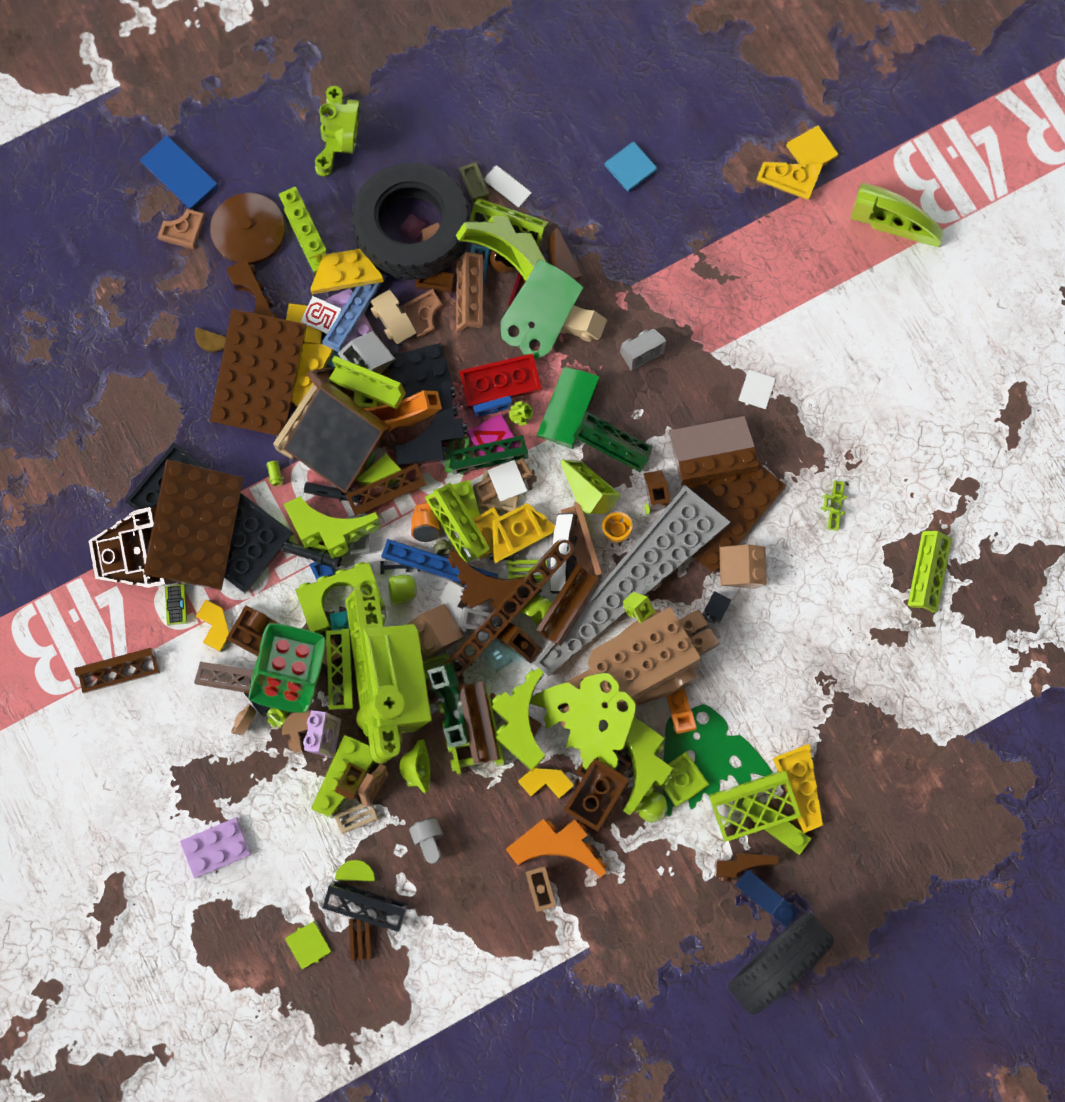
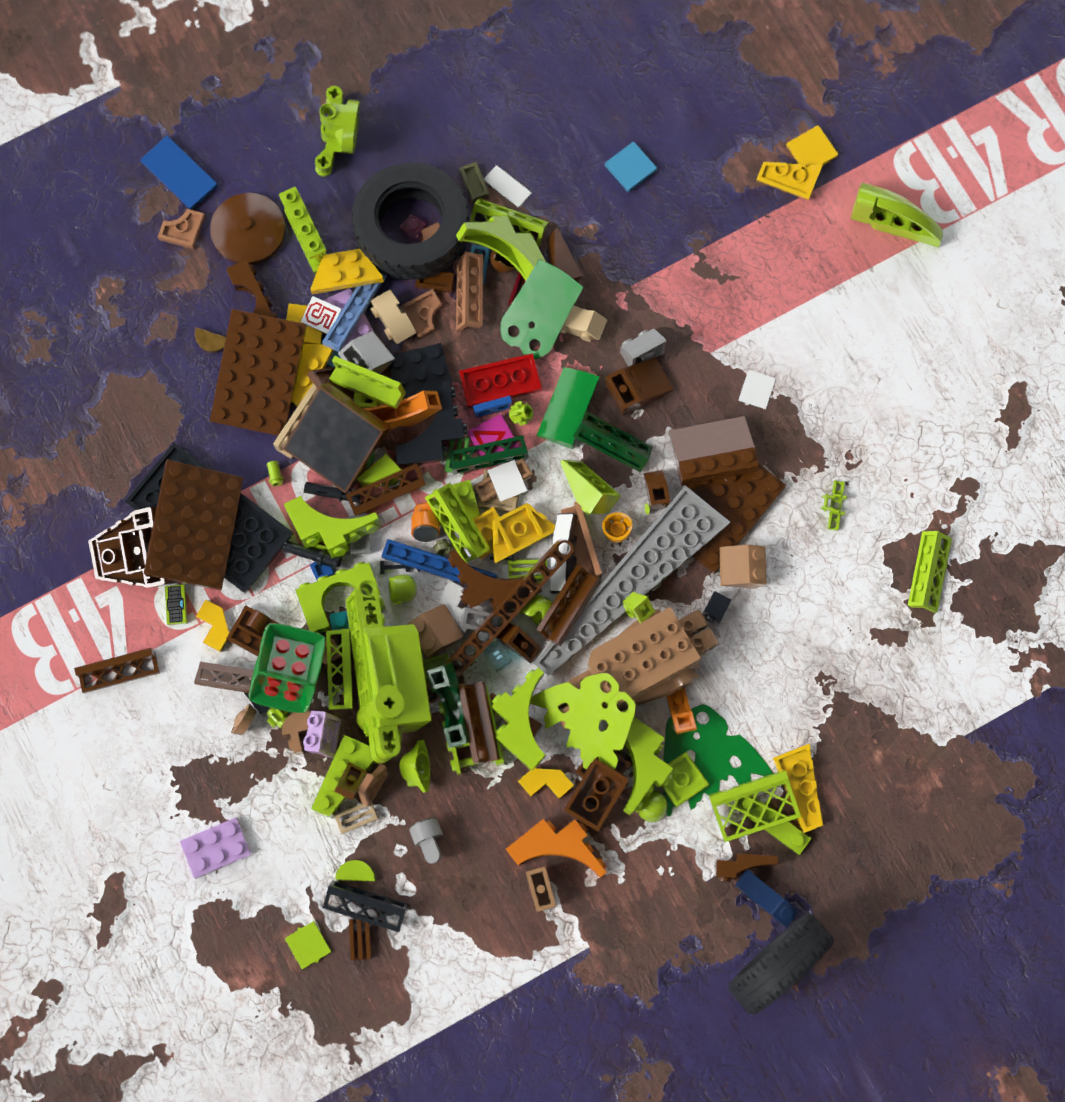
(638, 385): none -> reddish brown slope

